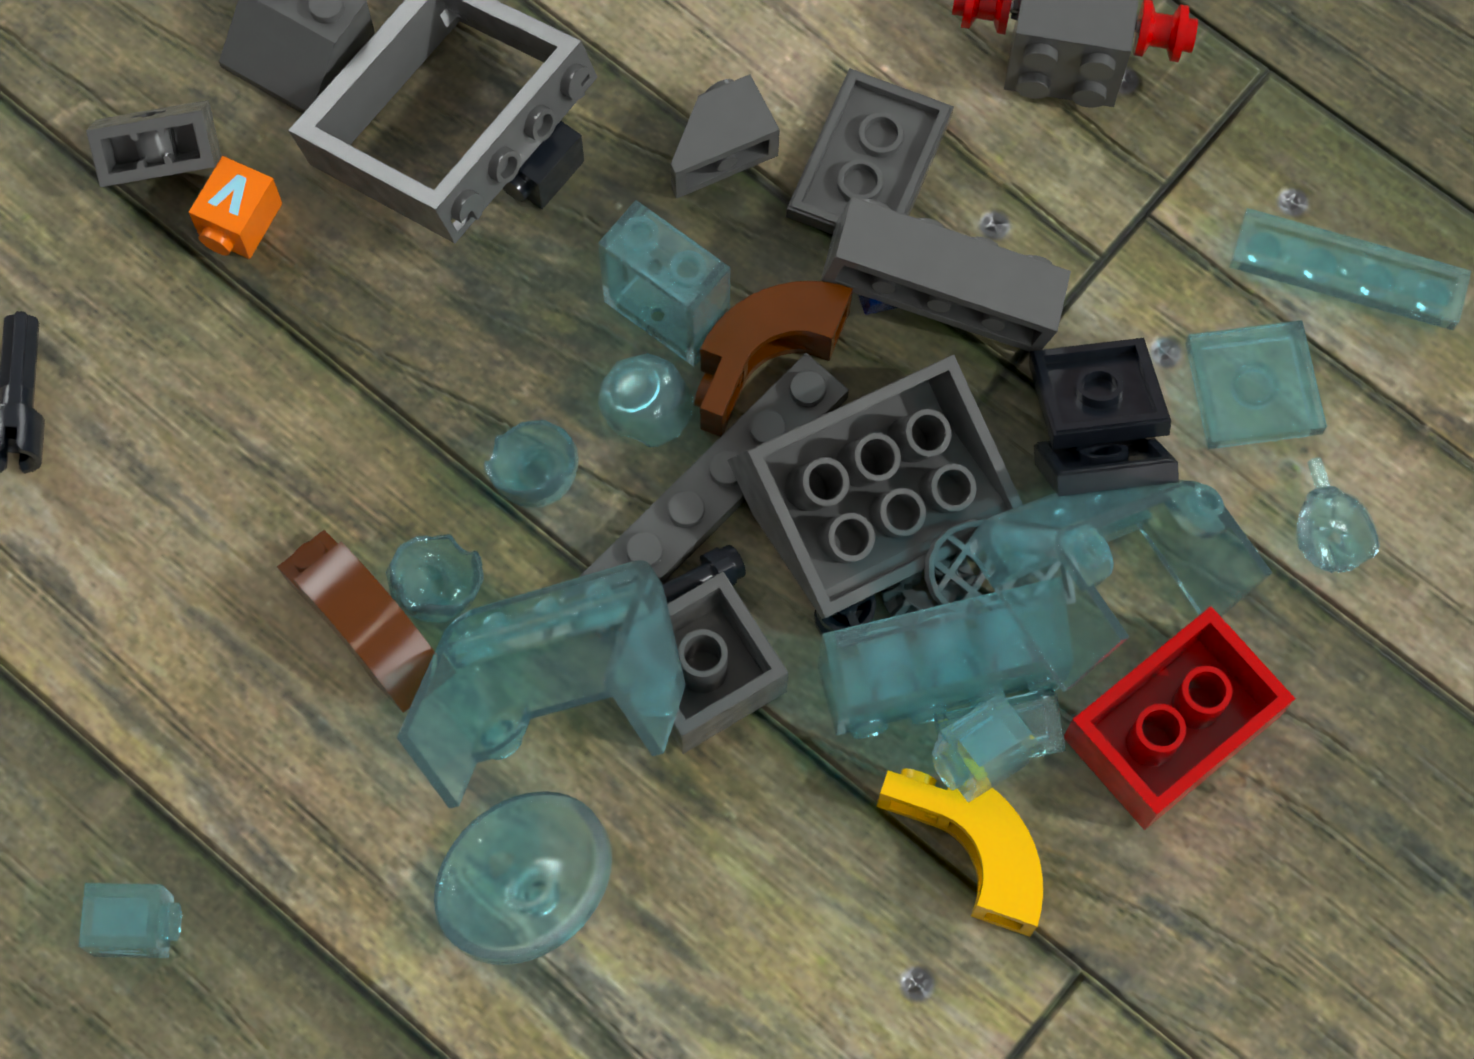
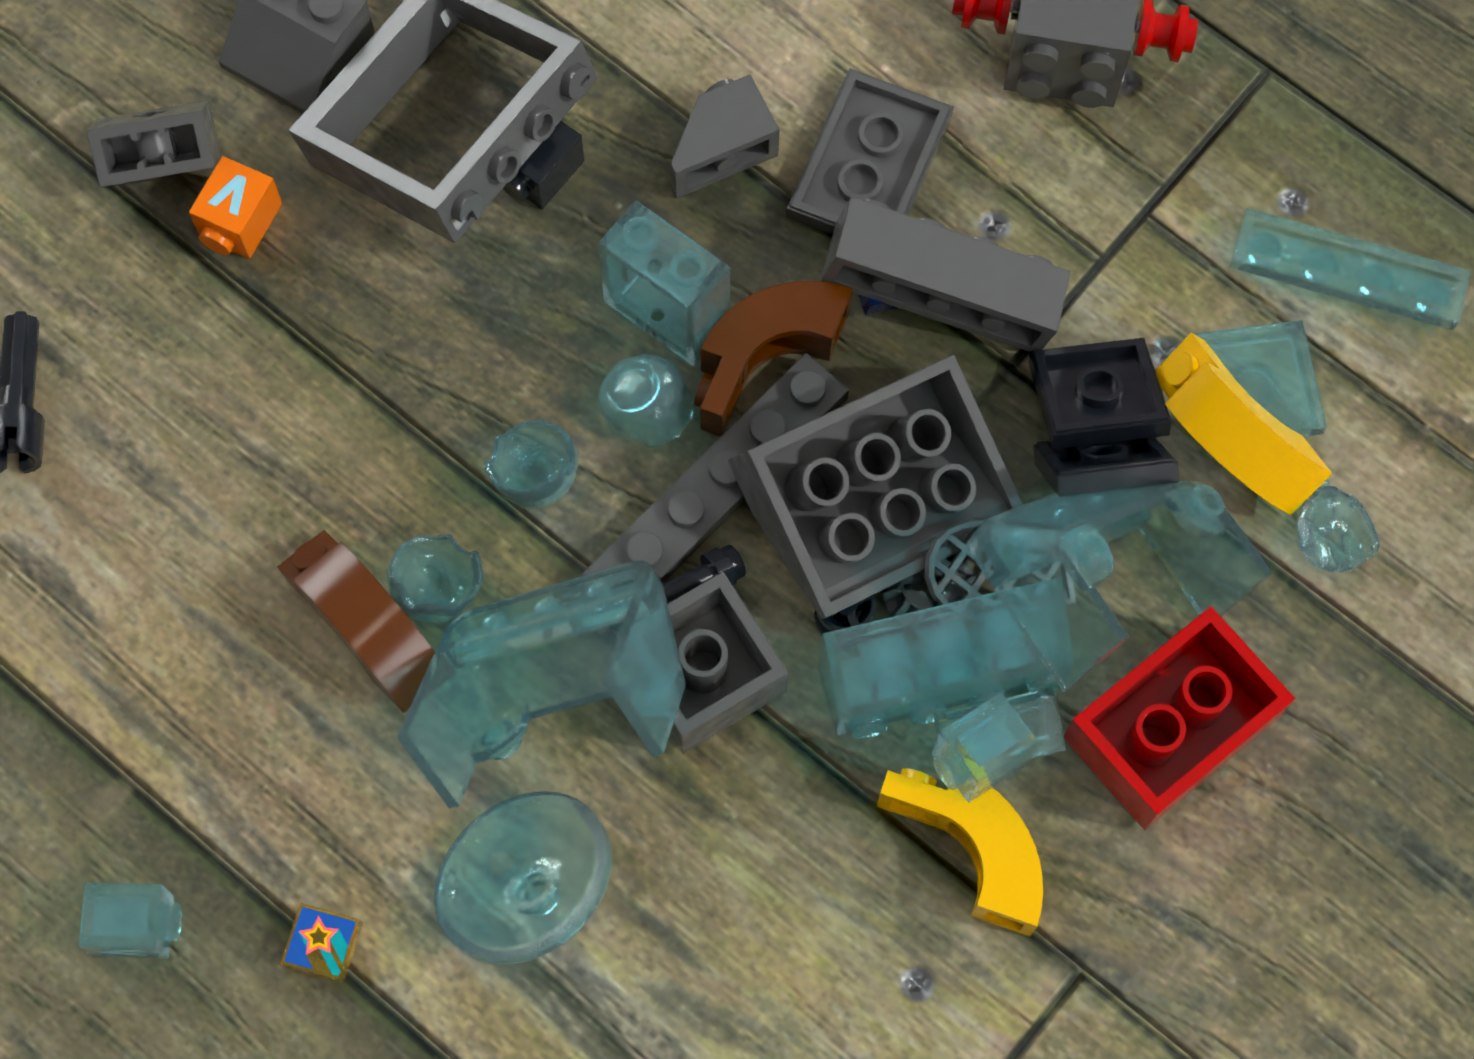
(321, 943): none -> tile
(1238, 429): none -> yellow arch

